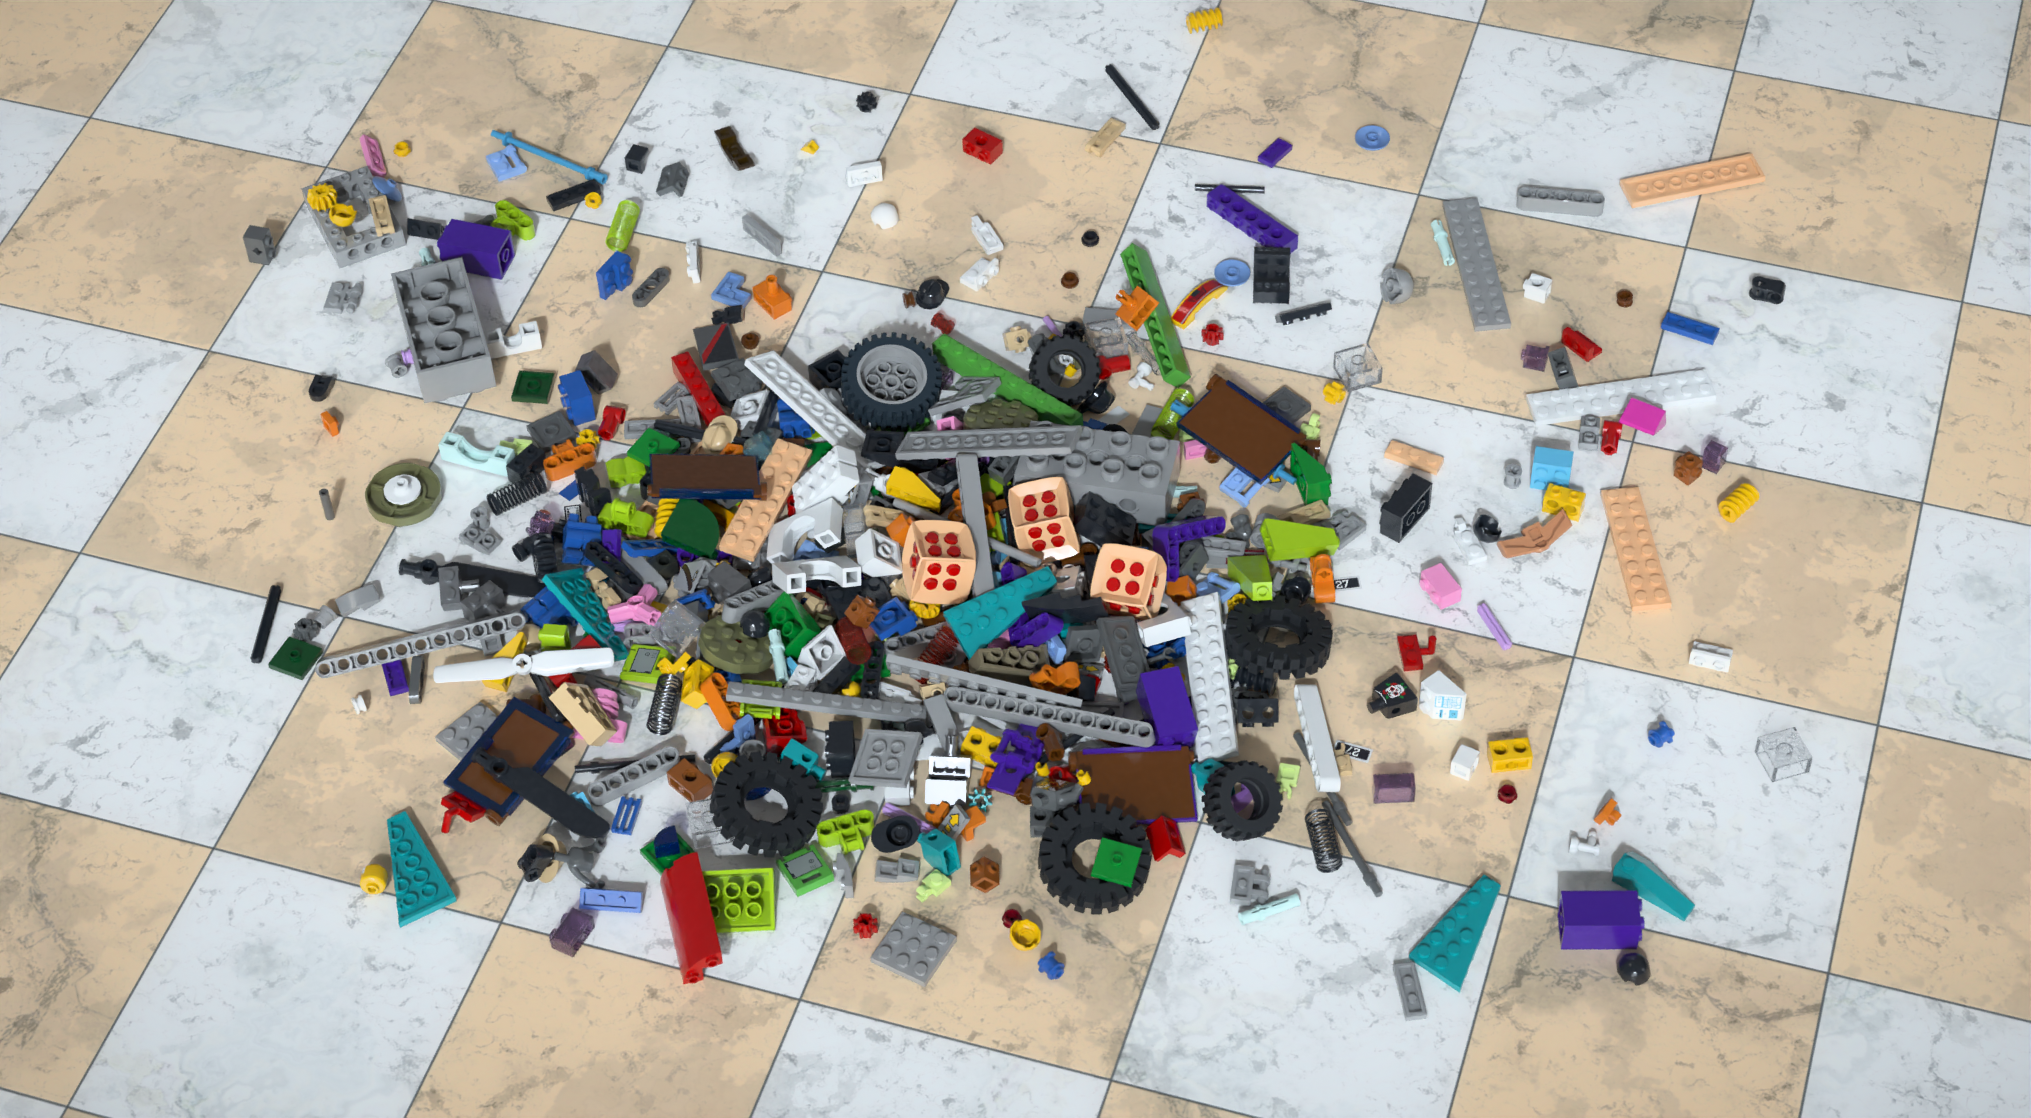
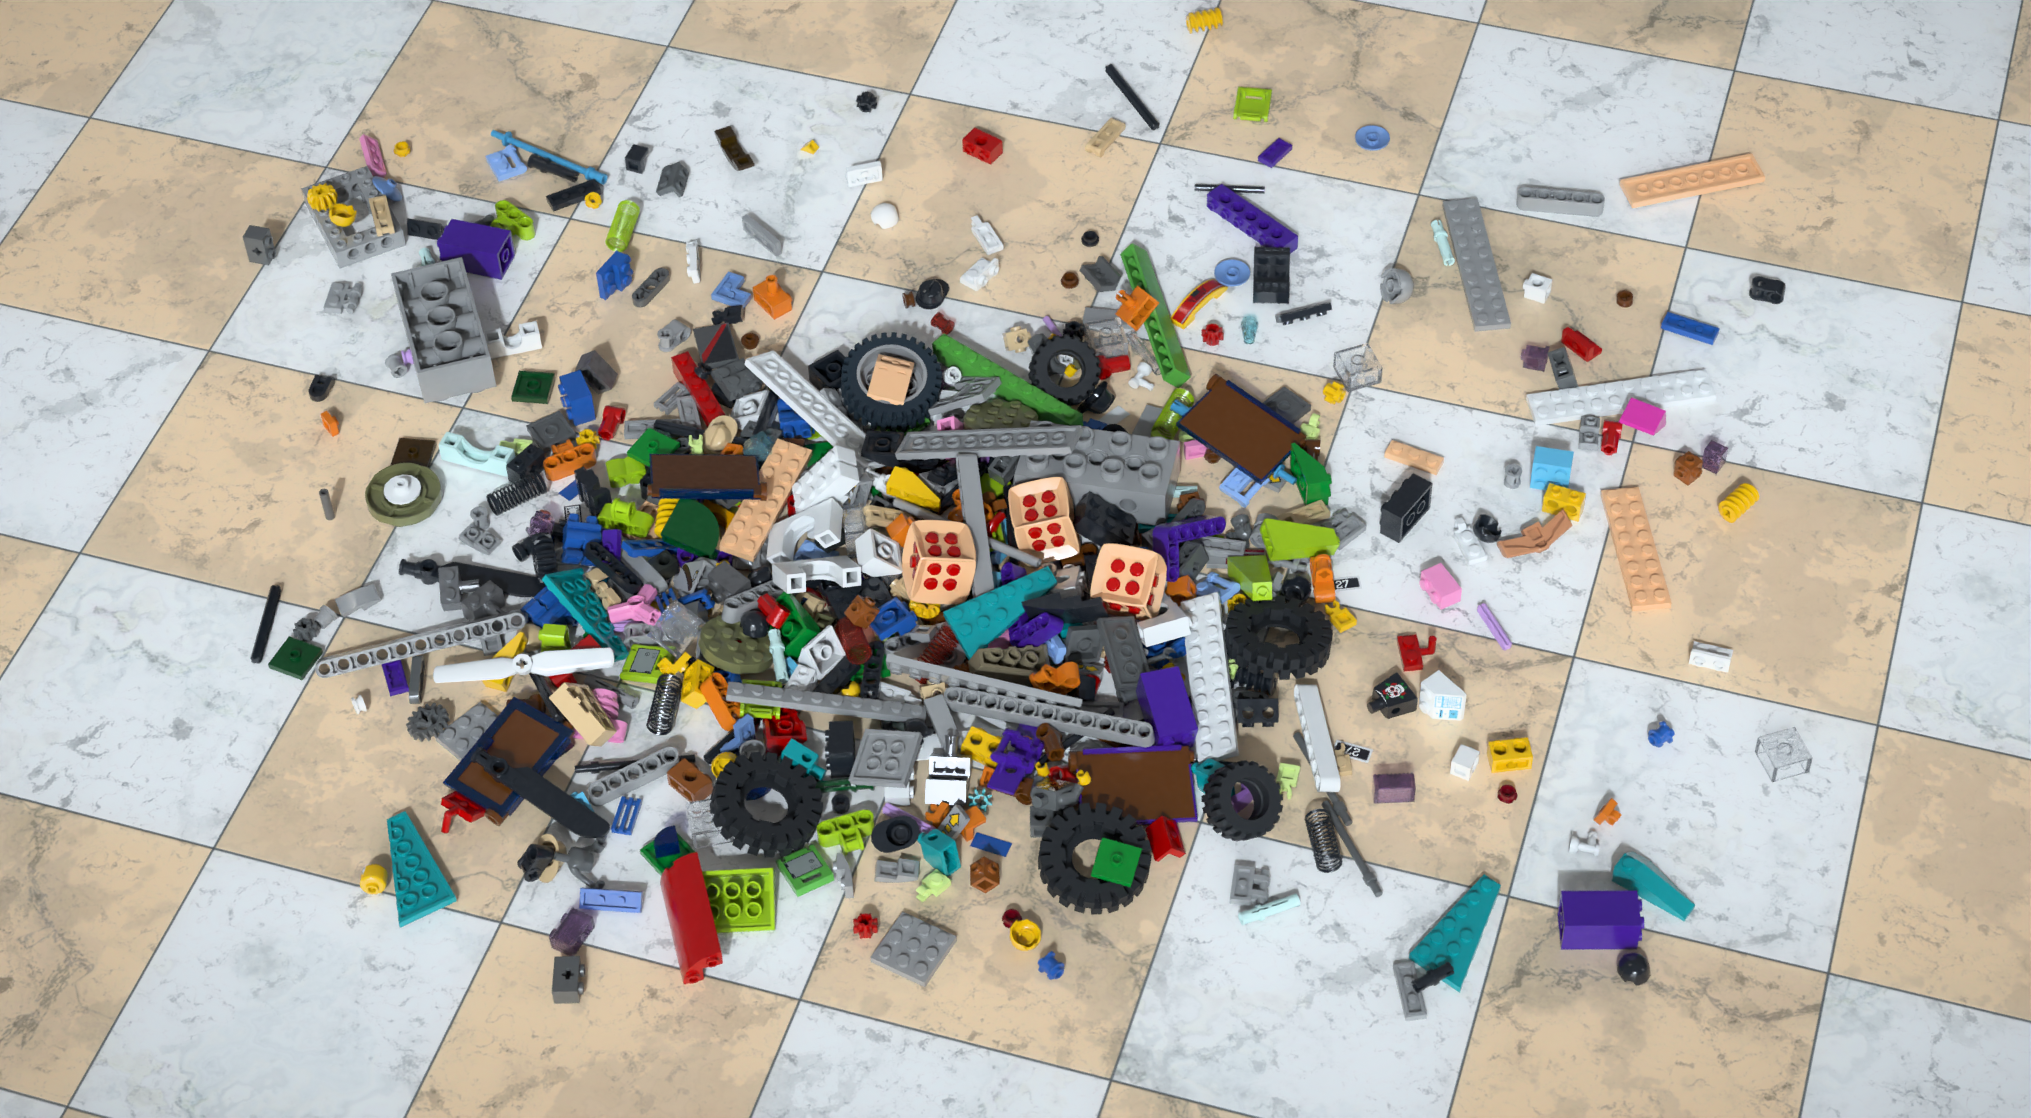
(414, 451): none -> dark brown plate
(427, 722): none -> dark grey gear
(546, 166): none -> black pin
(567, 979): none -> dark grey brick
(665, 598): none -> blue tile
(672, 335): none -> light grey piece
(696, 445): none -> yellowish green plate
(702, 370): none -> black bush
(774, 611): none -> red piece
(890, 379): none -> light nougat slope
(923, 633): none -> light grey plate
(949, 379): none -> white bush
(991, 844): none -> blue sticker
(993, 524): none -> red arm
(1101, 275): none -> dark grey bracket
(1249, 329): none -> clear light blue cone
(1252, 109): none -> lime container
(1340, 618): none -> yellow plate
(1432, 977): none -> black pin

